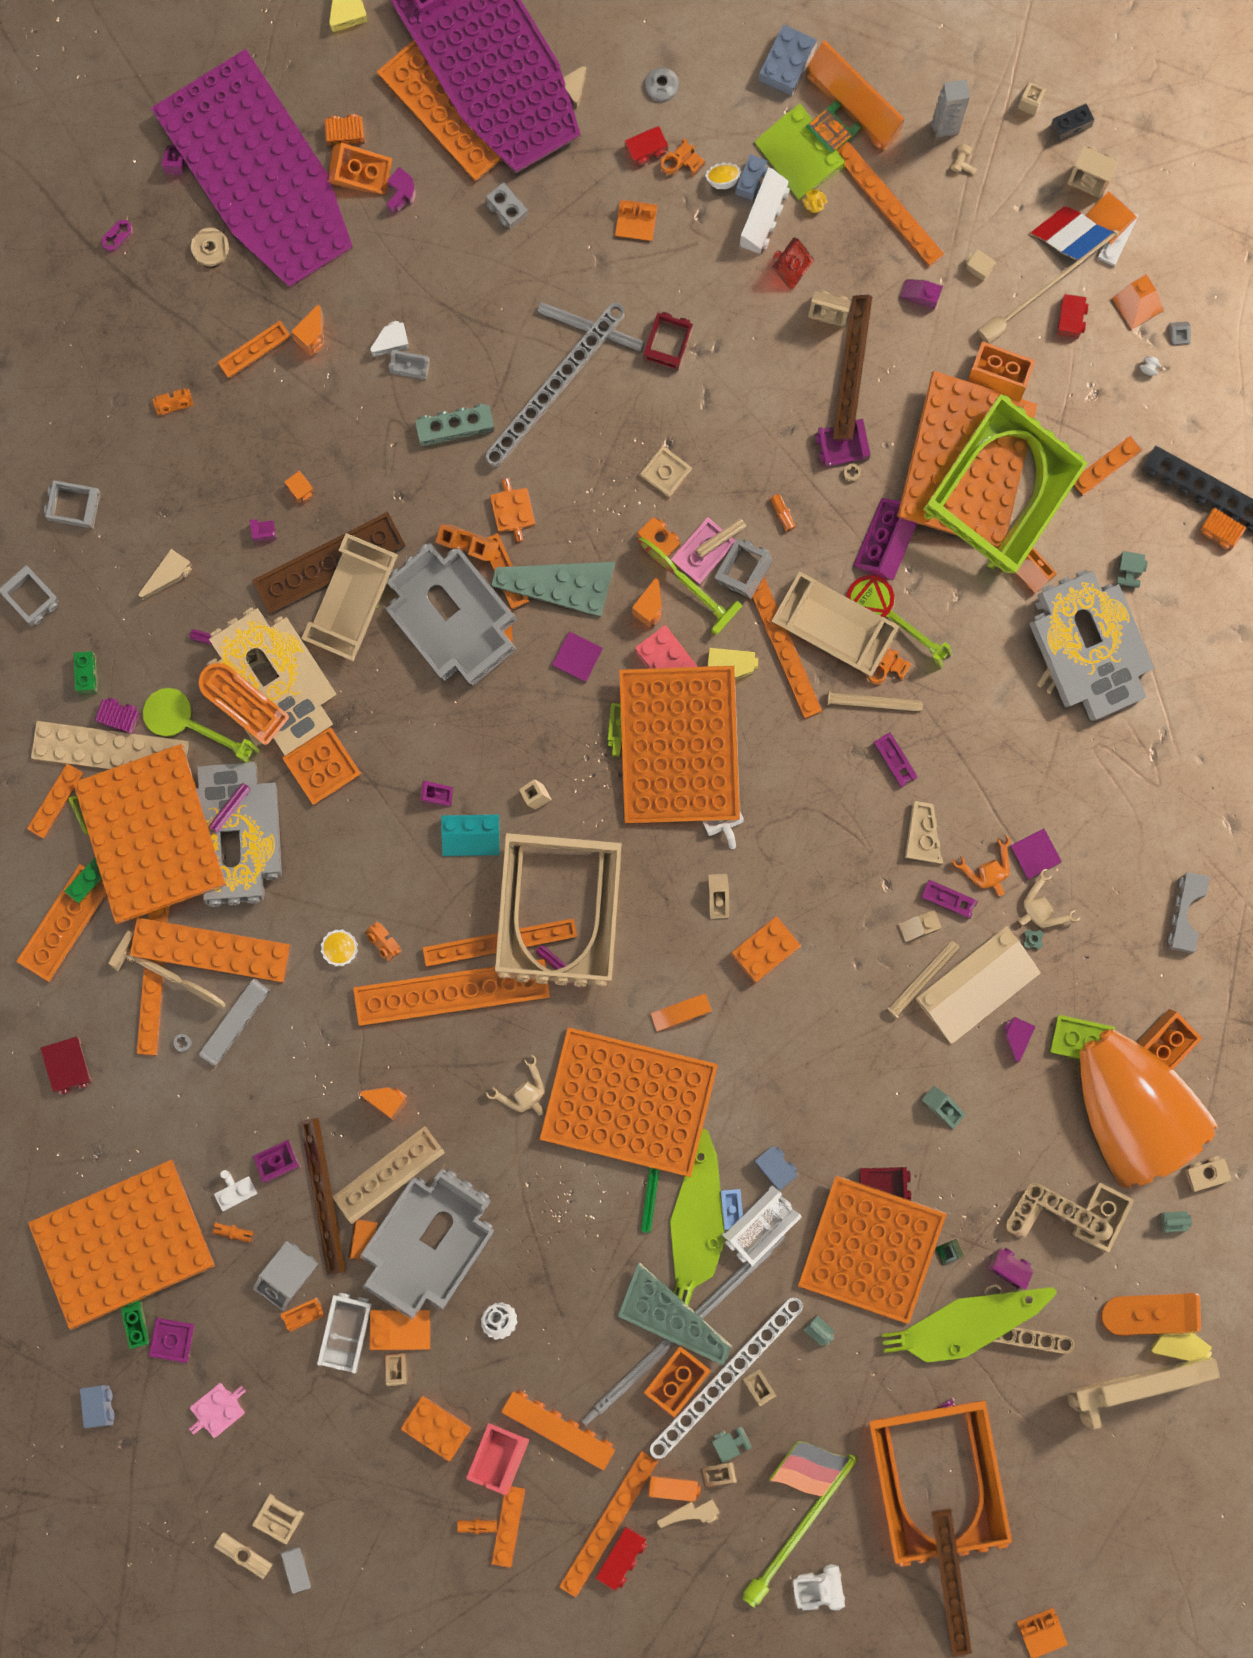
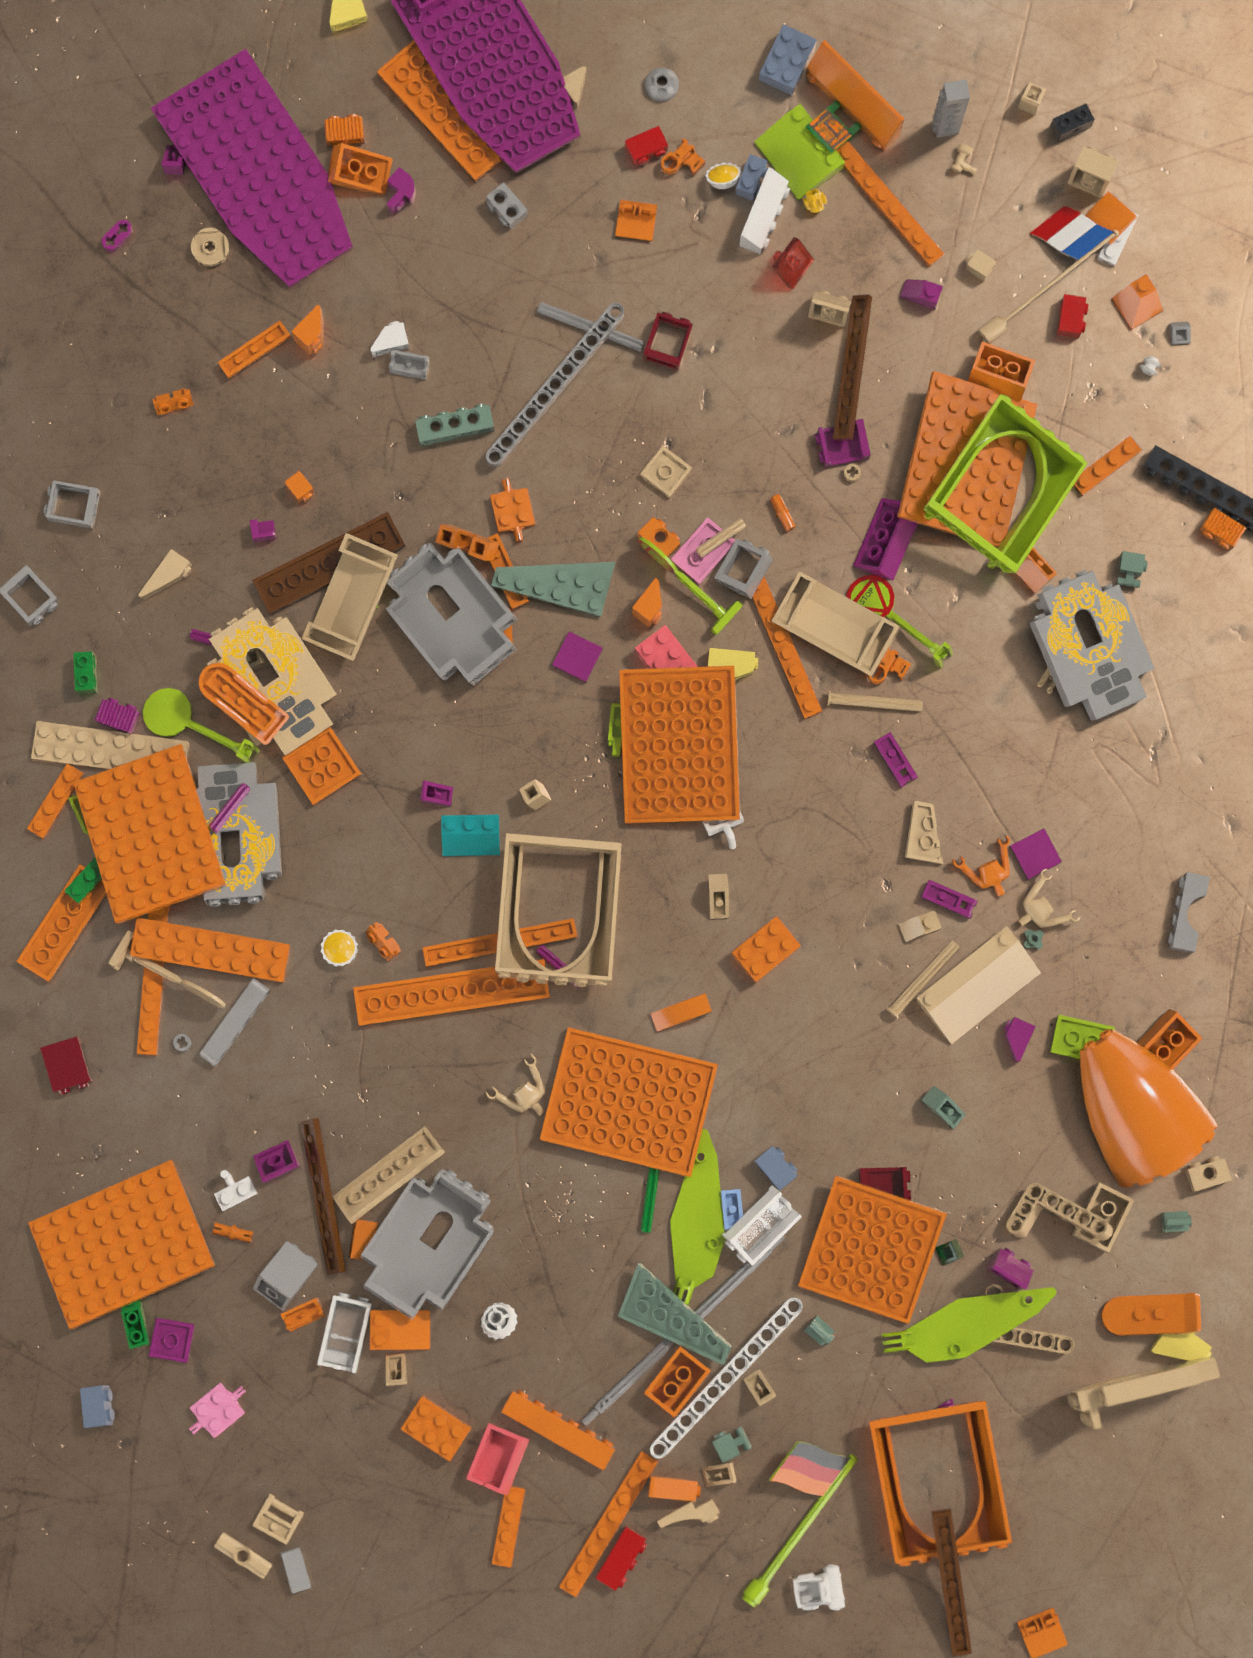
(386, 1100): orange slope -> none
(477, 1526): orange pin -> none

